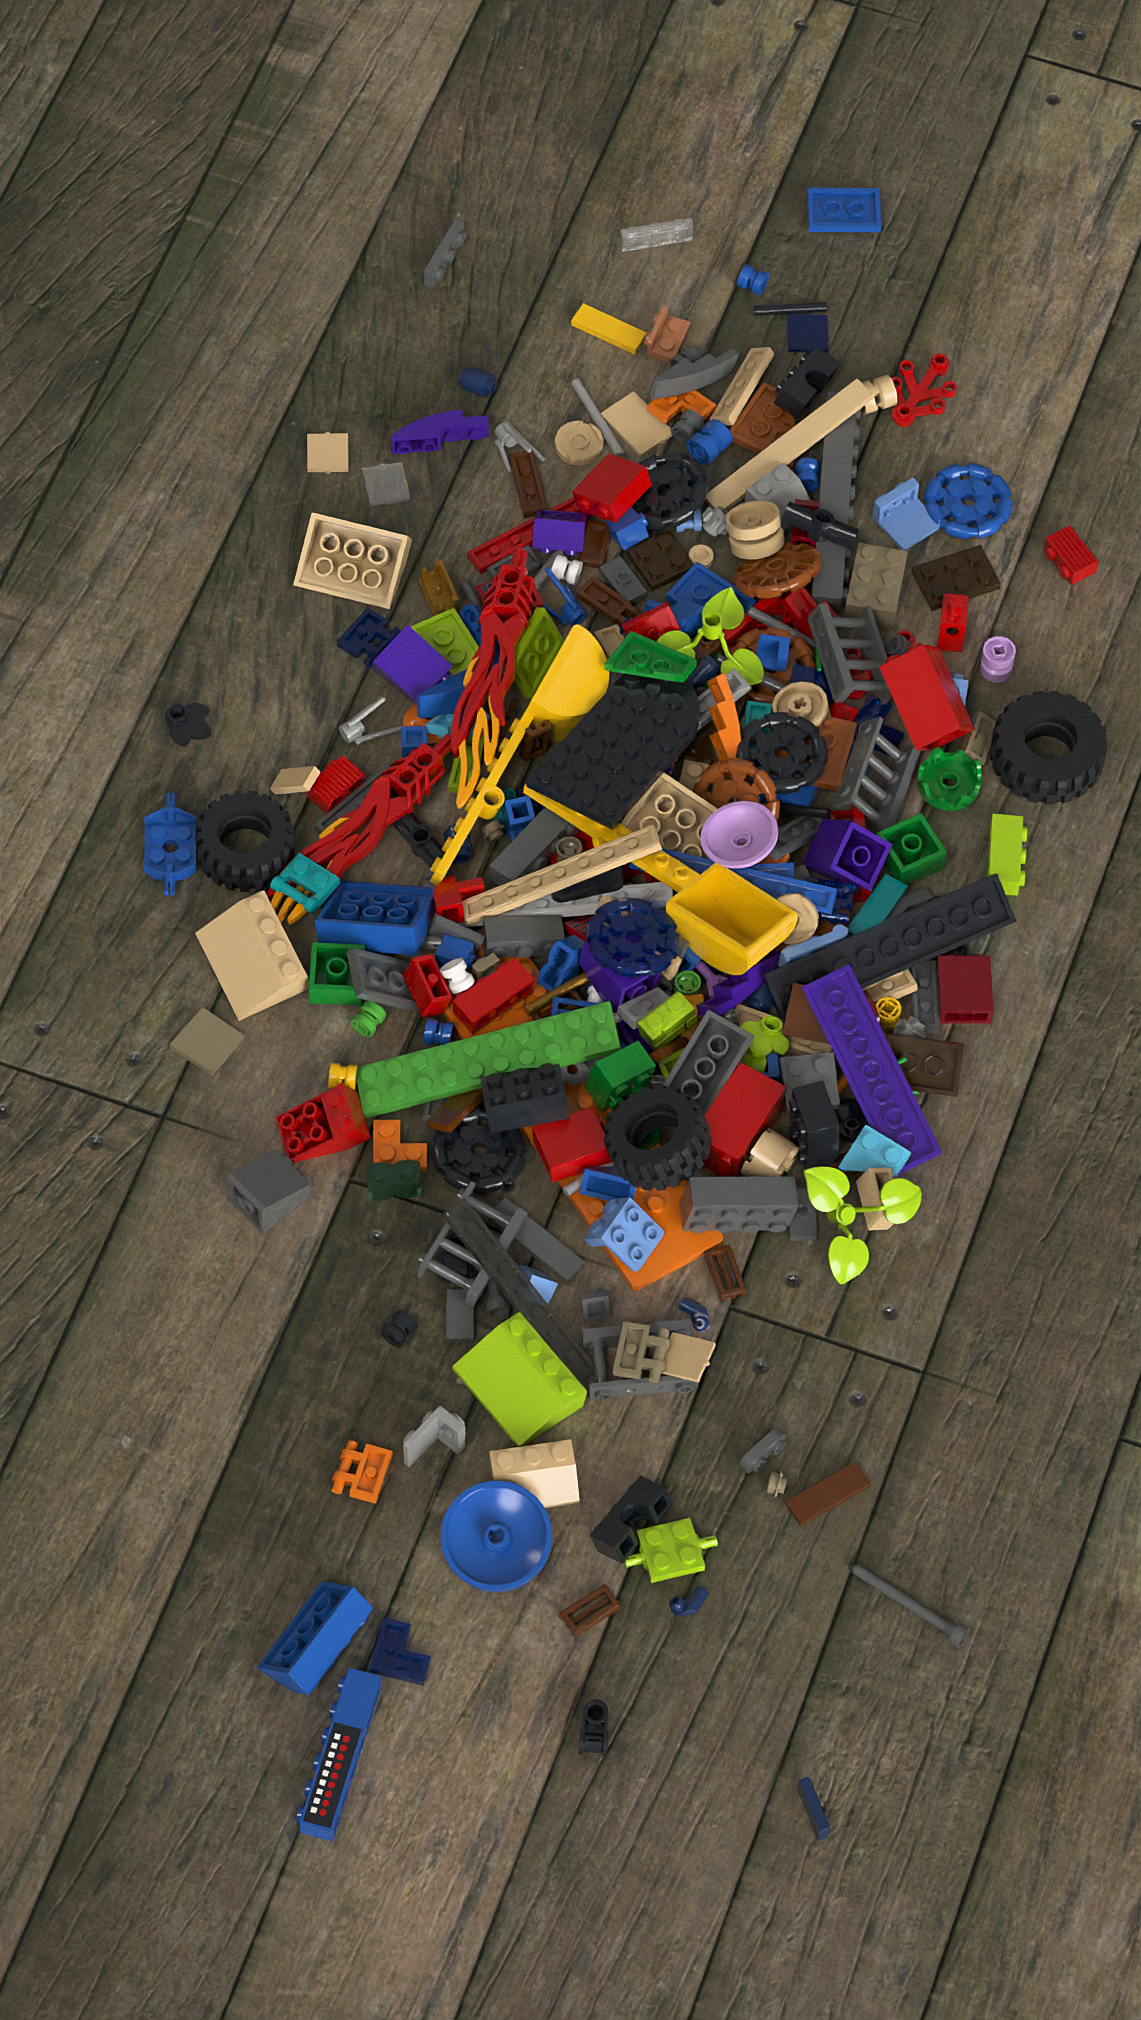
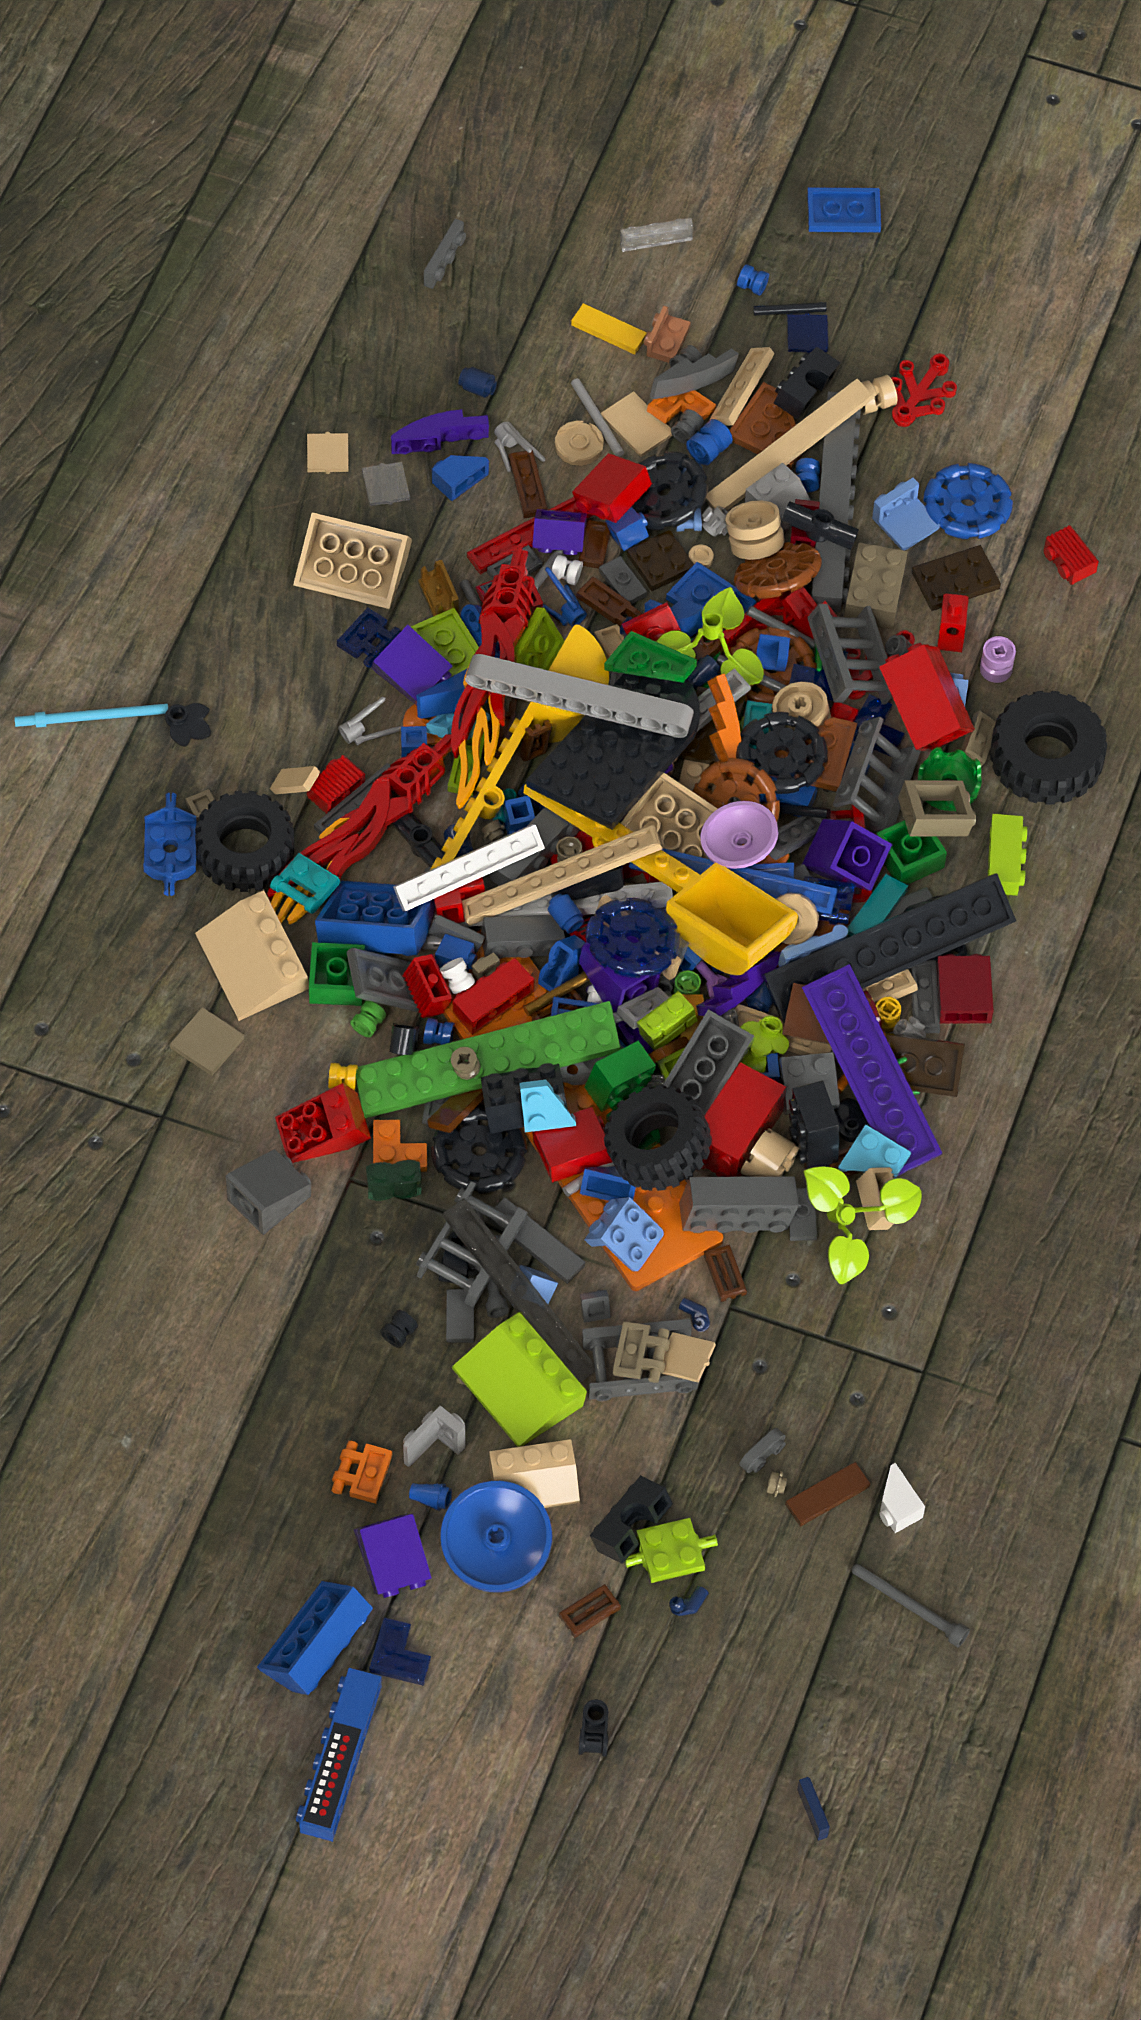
(40, 719): none -> medium azure bar
(199, 802): none -> dark tan plate
(393, 1554): none -> dark purple slope
(404, 1039): none -> black piece
(433, 1495): none -> blue cone
(459, 474): none -> blue slope
(465, 1069): none -> dark tan wheel
(468, 867): none -> white plate
(543, 1108): none -> medium azure wing
(565, 913): none -> blue brick
(579, 695): none -> light grey beam
(900, 1502): none -> white slope
(936, 824): none -> dark tan window

